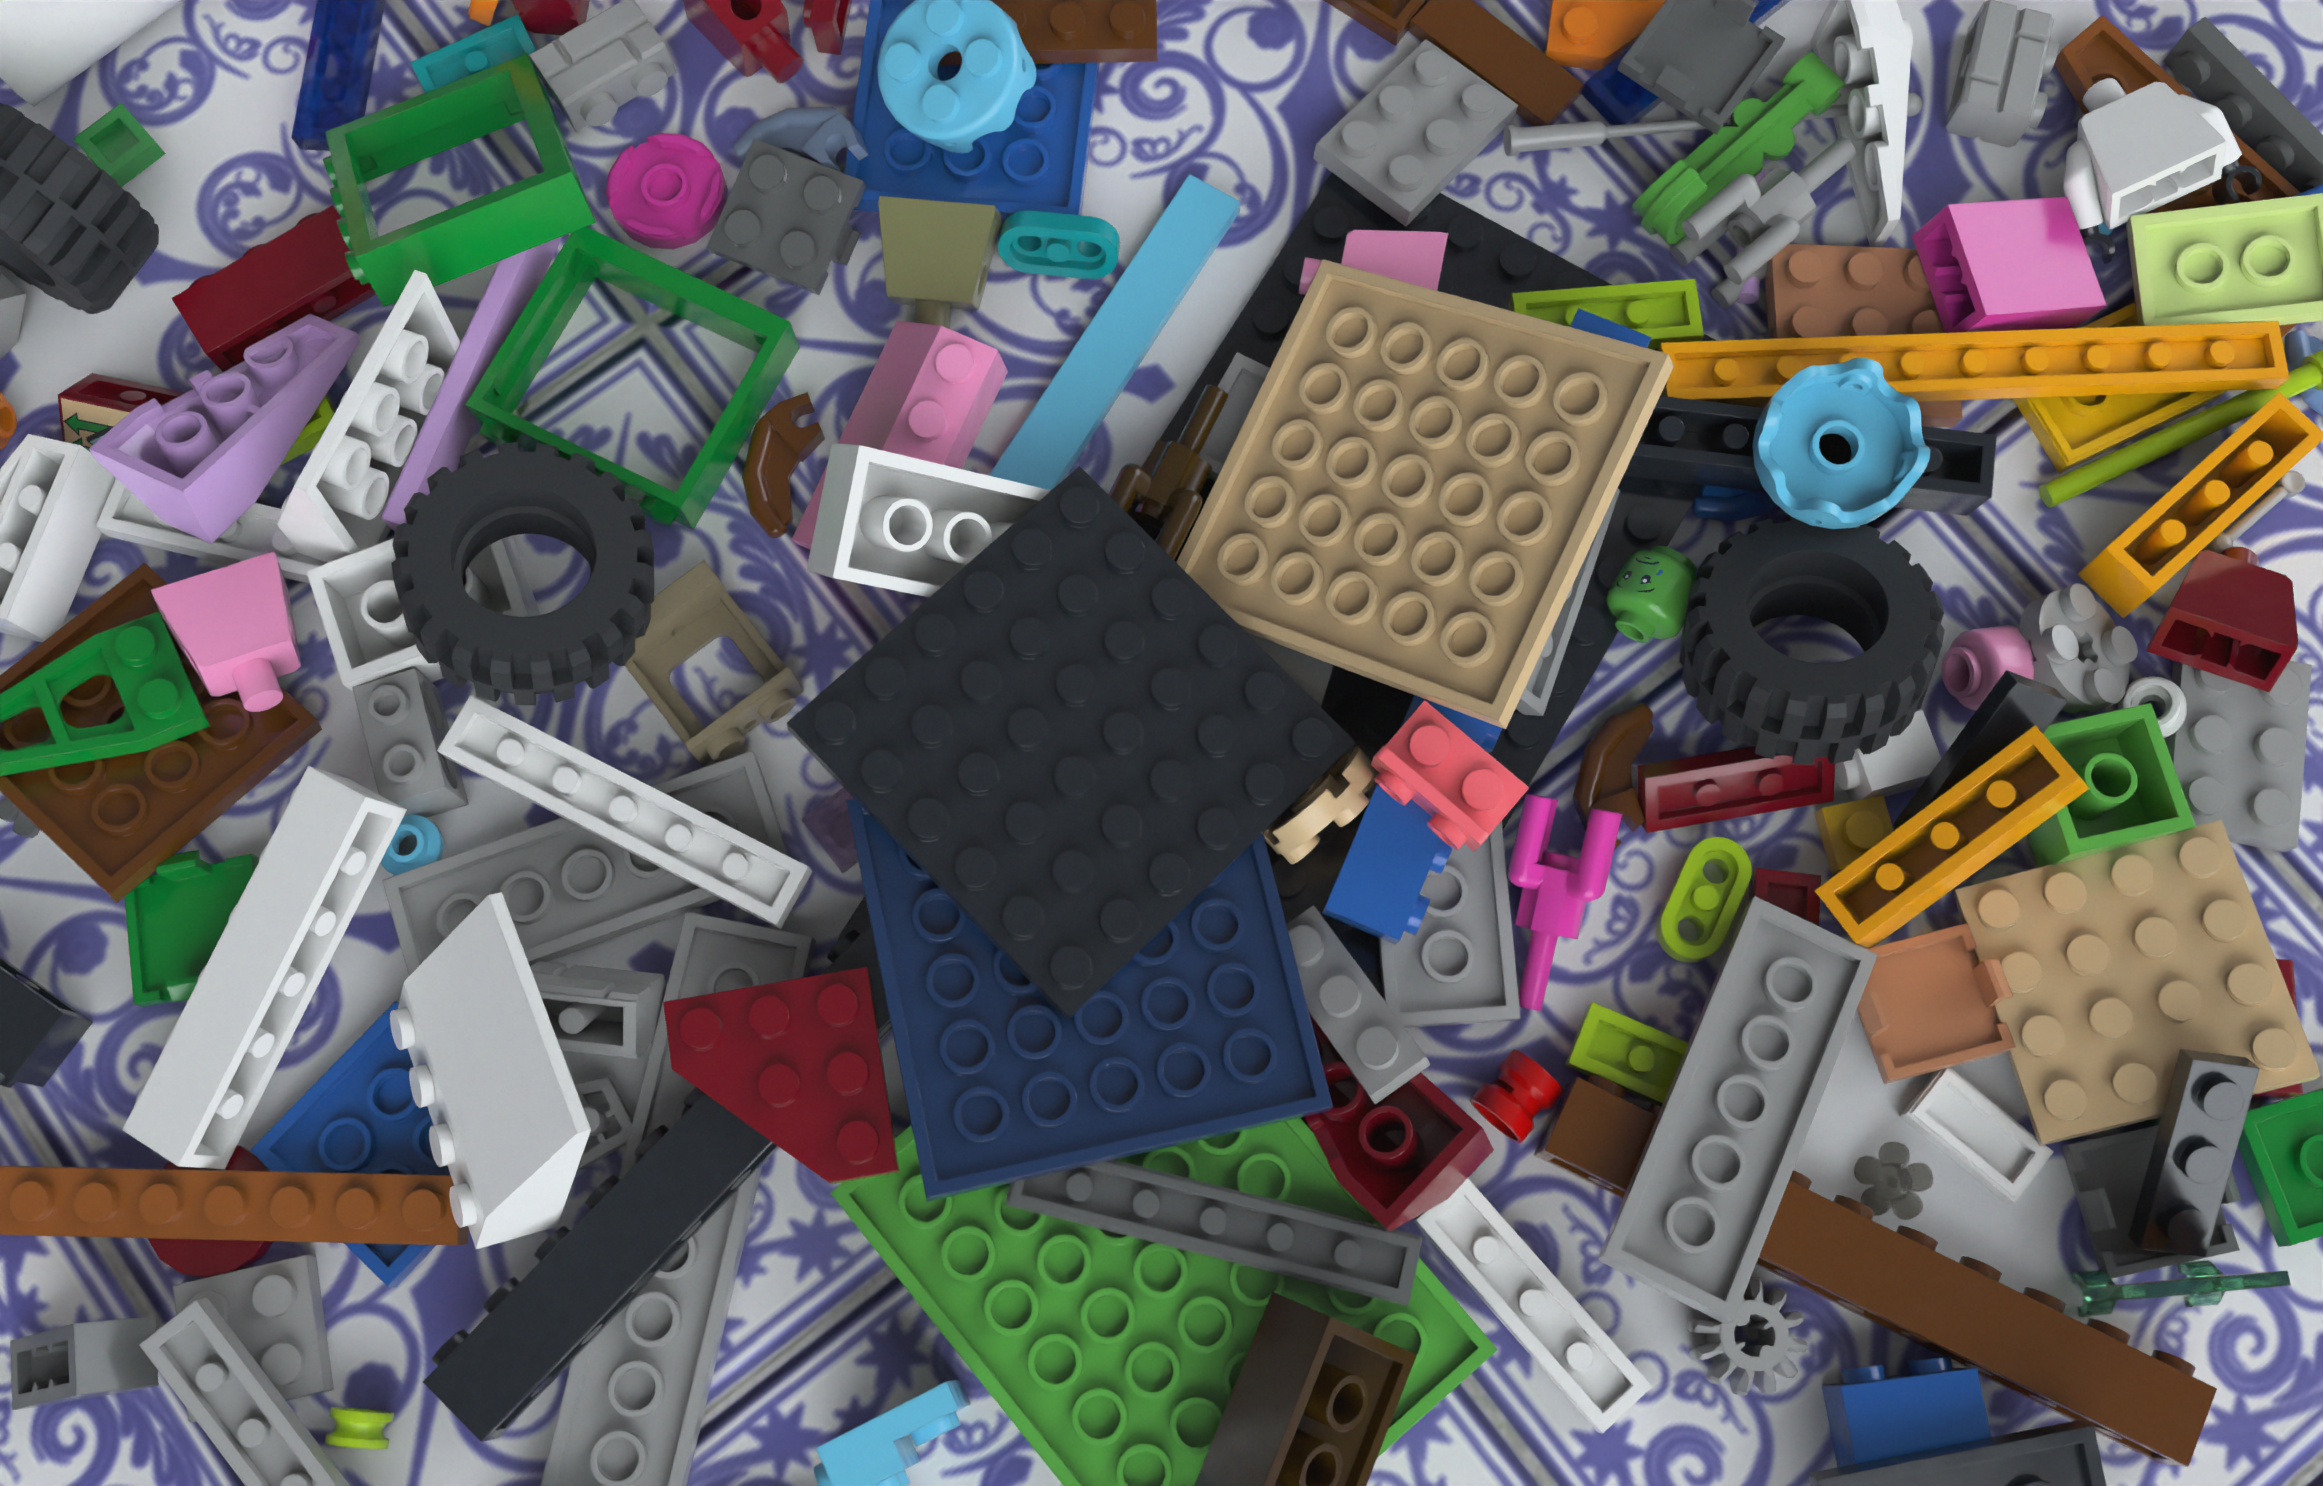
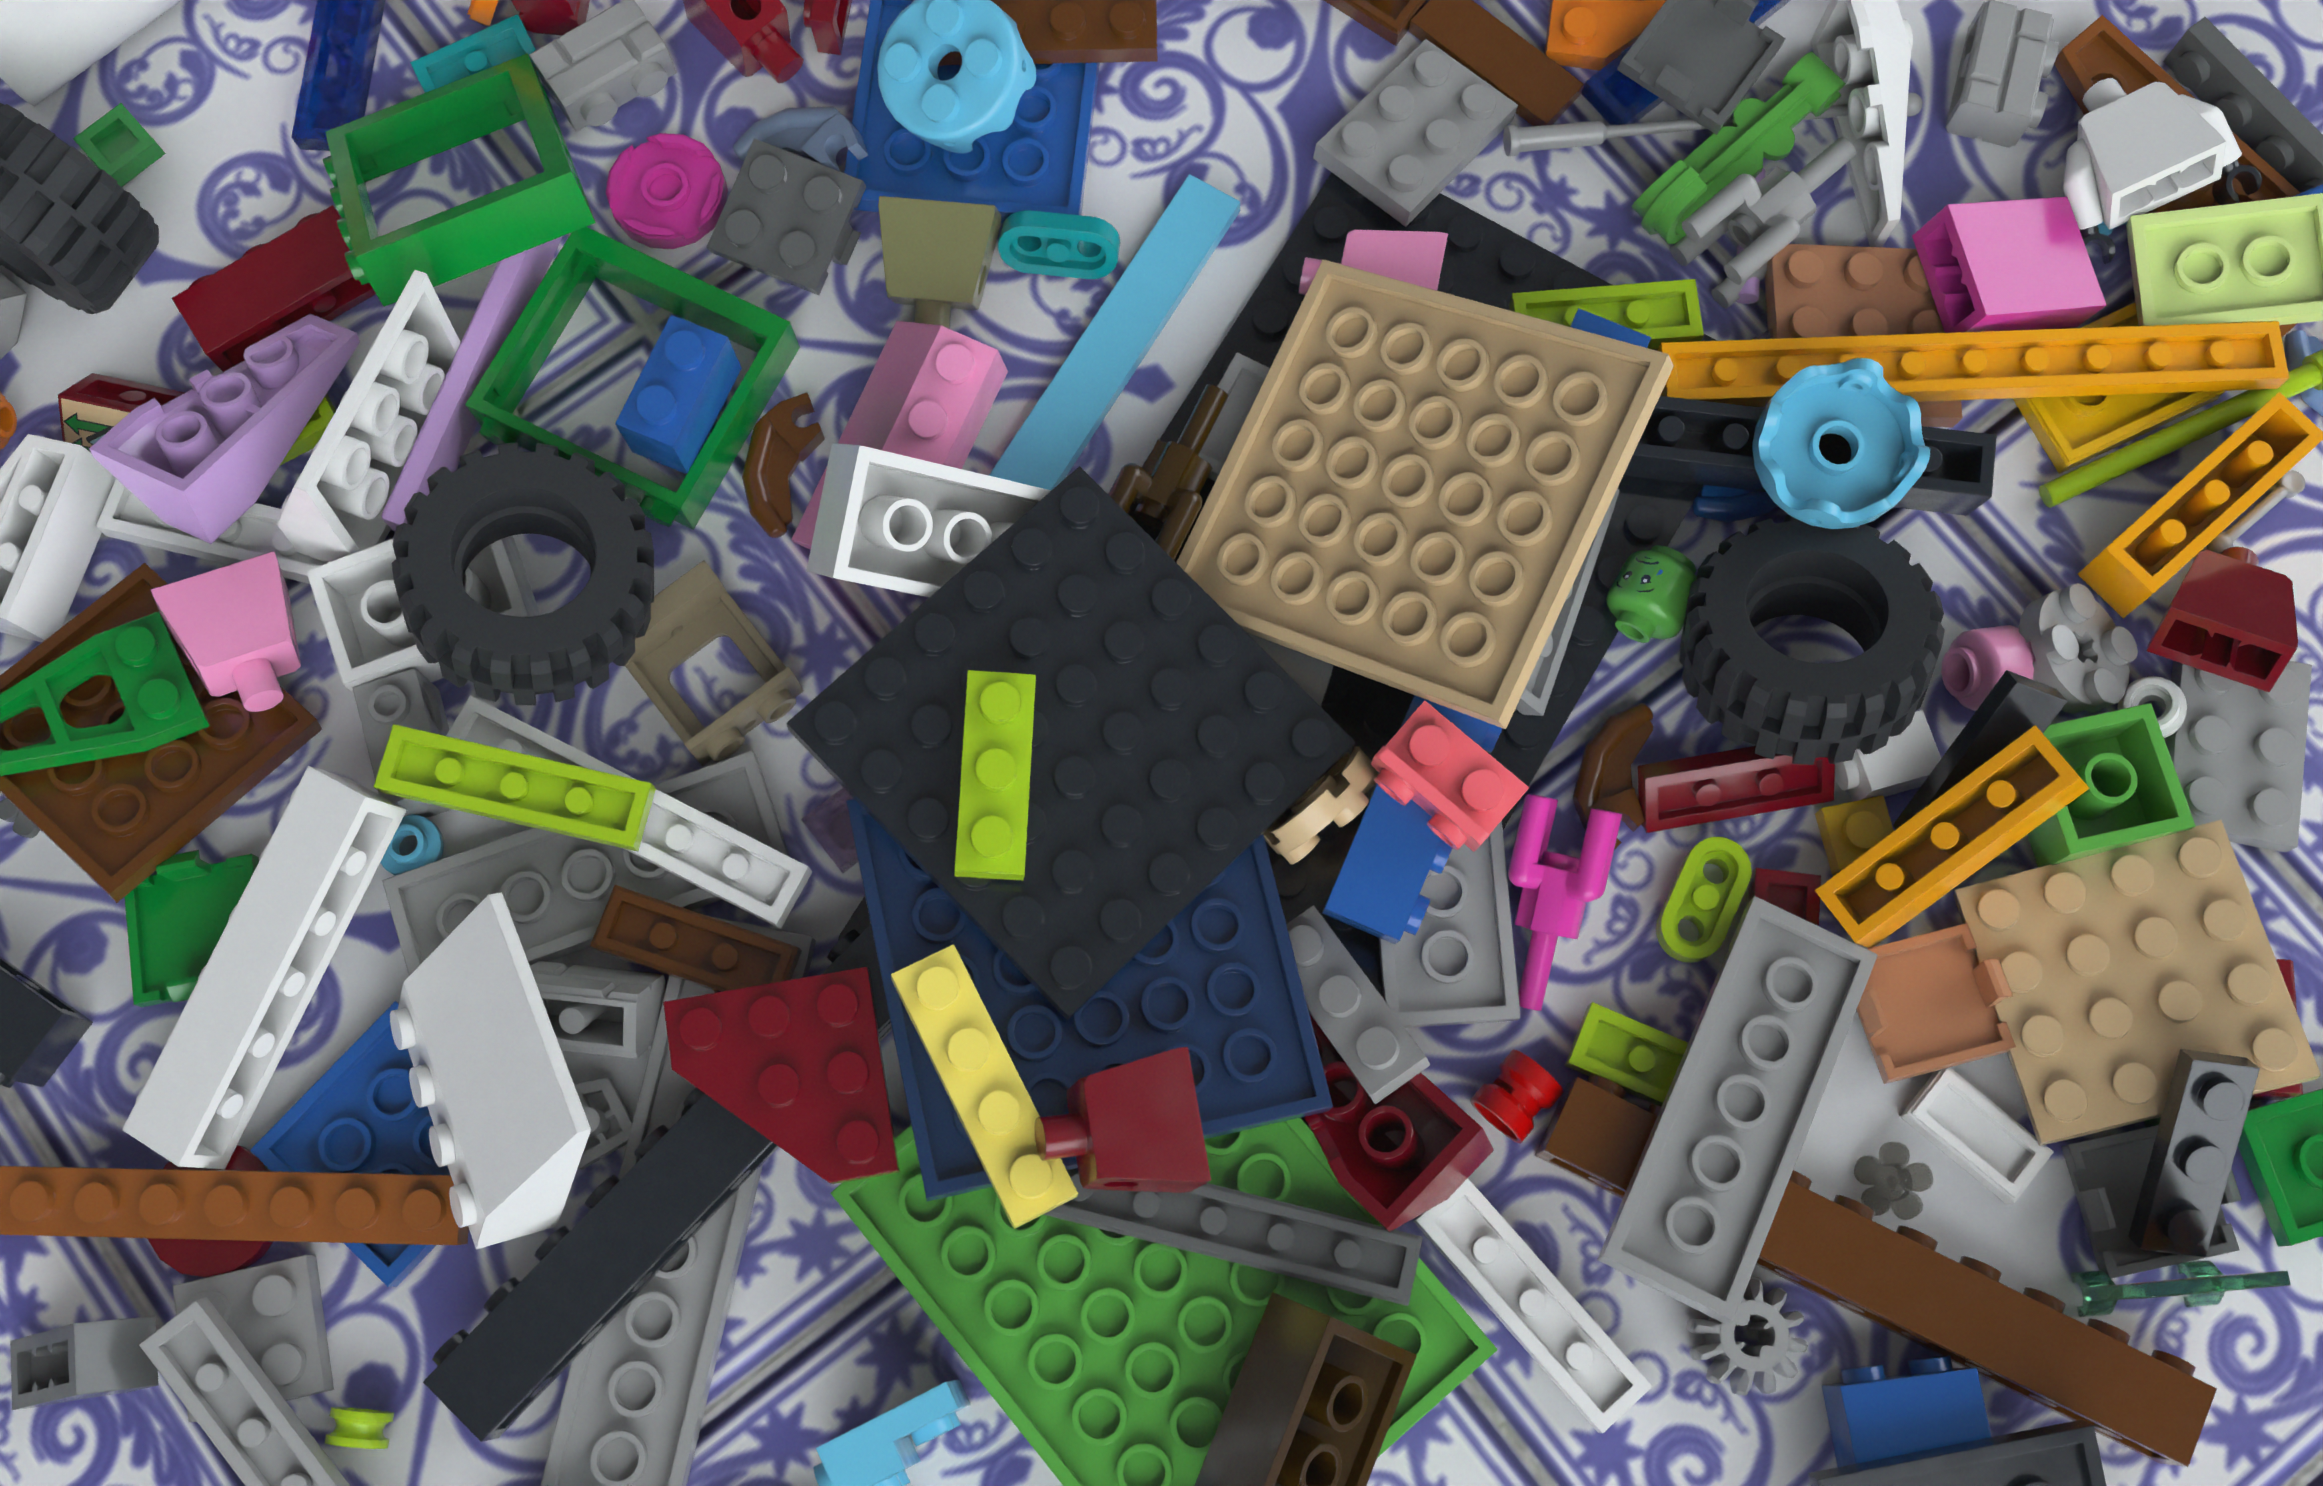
(515, 787): none -> lime plate
(679, 394): none -> blue brick
(690, 944): none -> reddish brown tile
(982, 1084): none -> light yellow plate
(995, 775): none -> lime plate
(1132, 1127): none -> dark red torso

